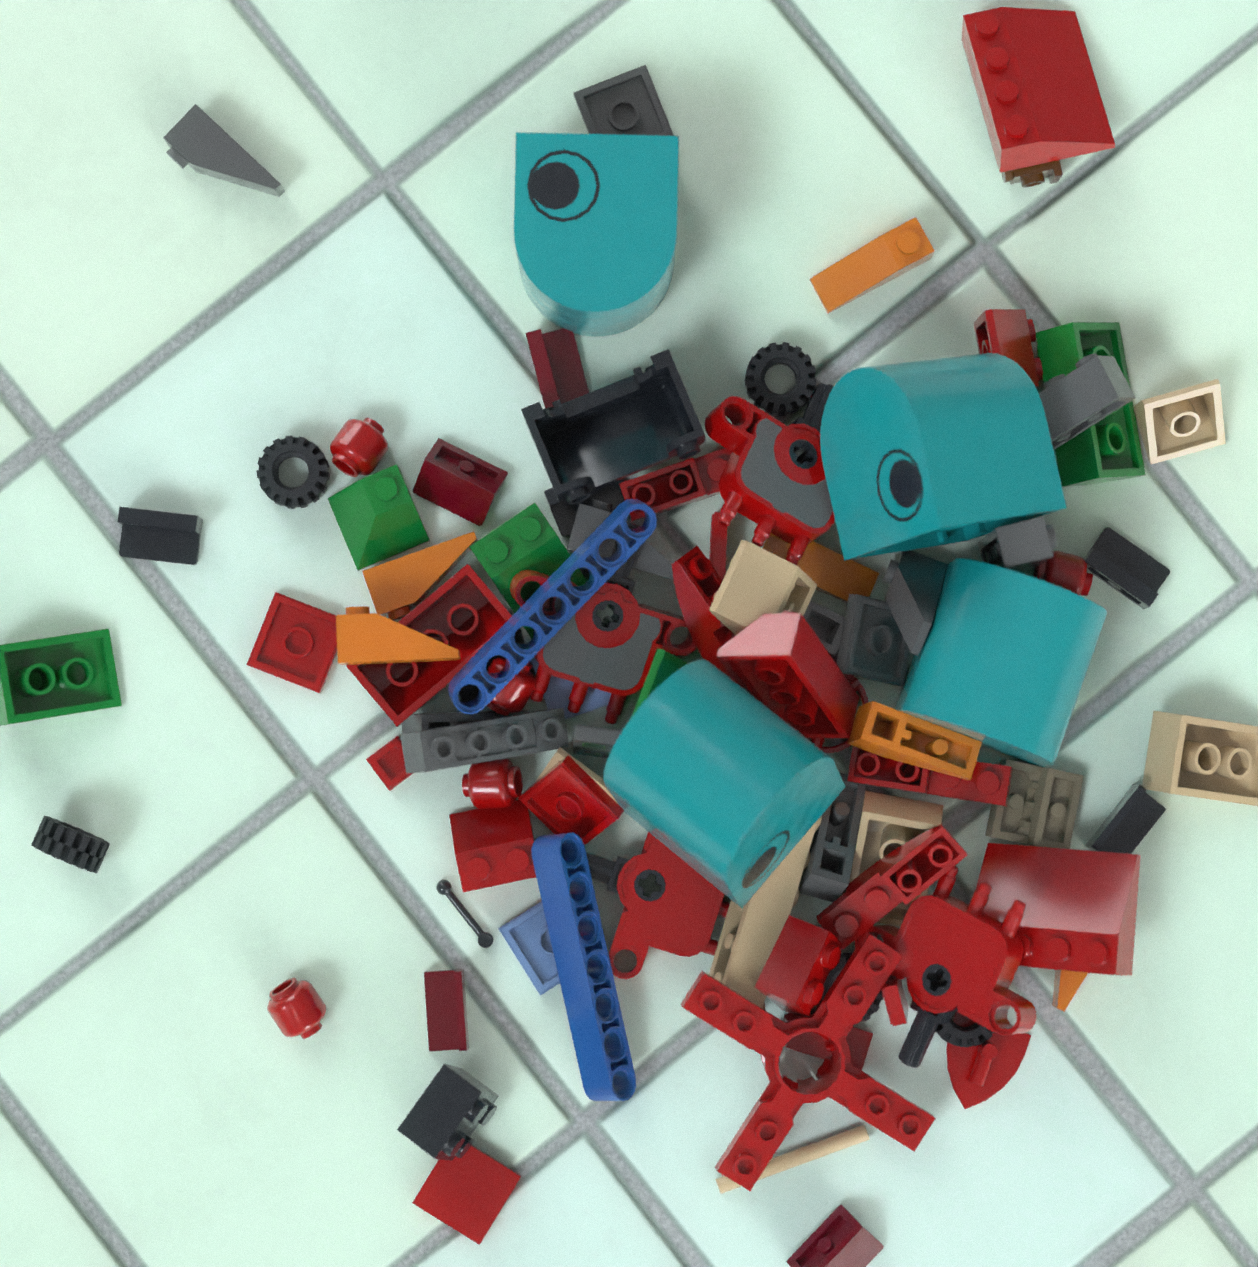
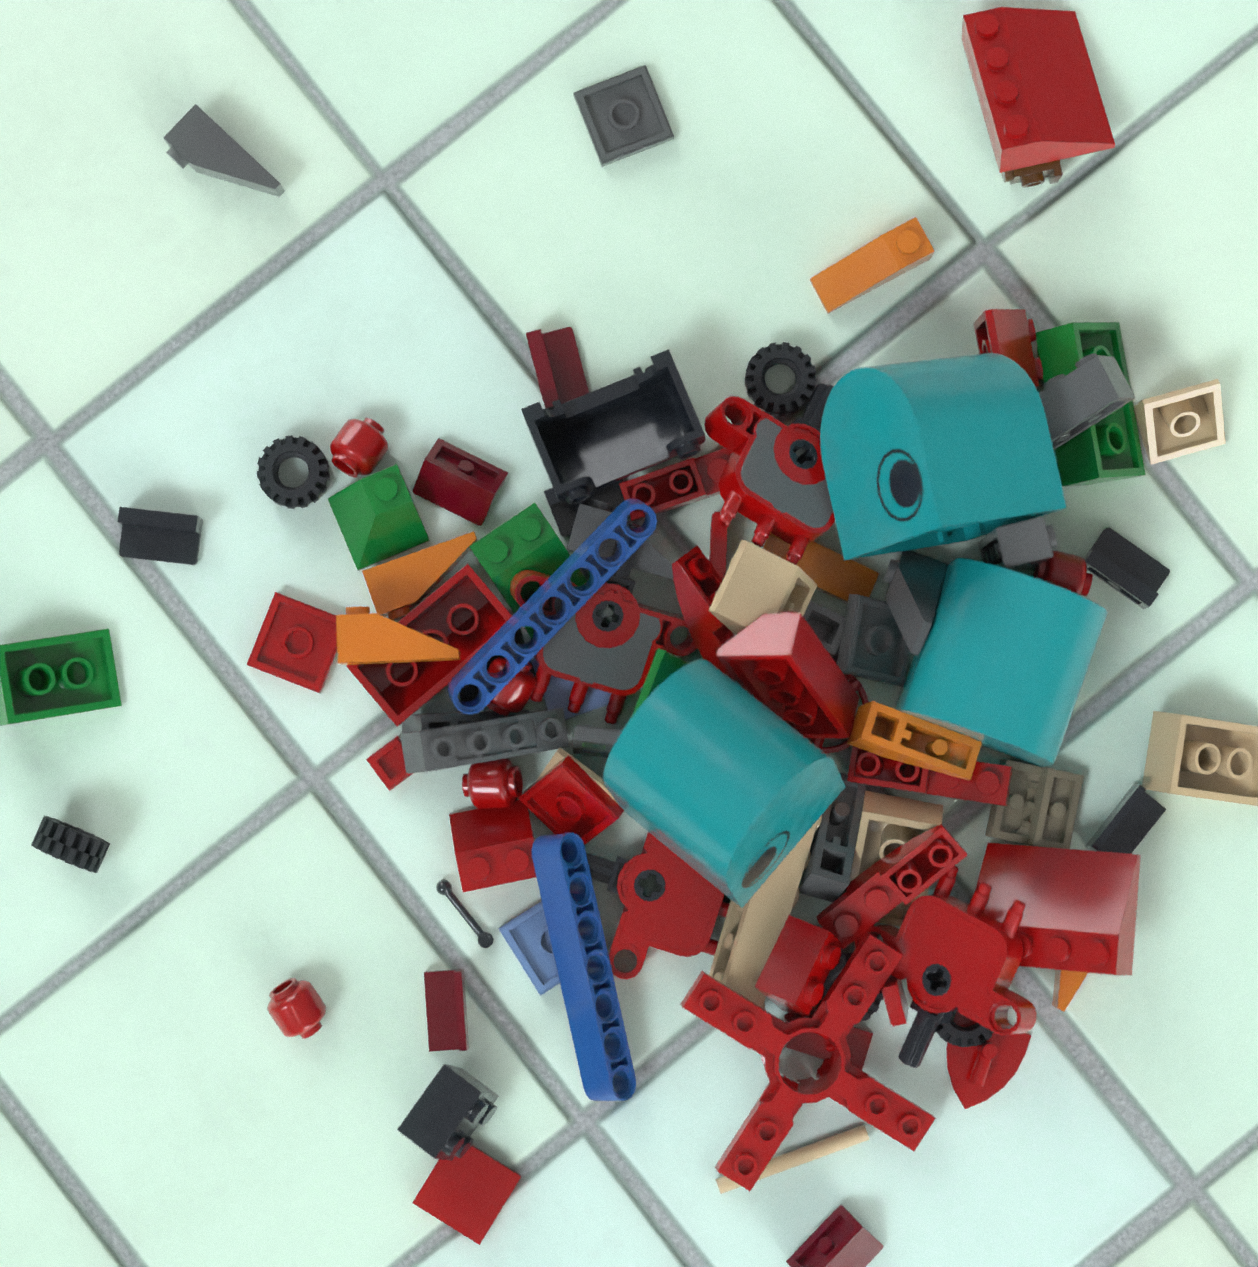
(596, 226): teal brick -> none

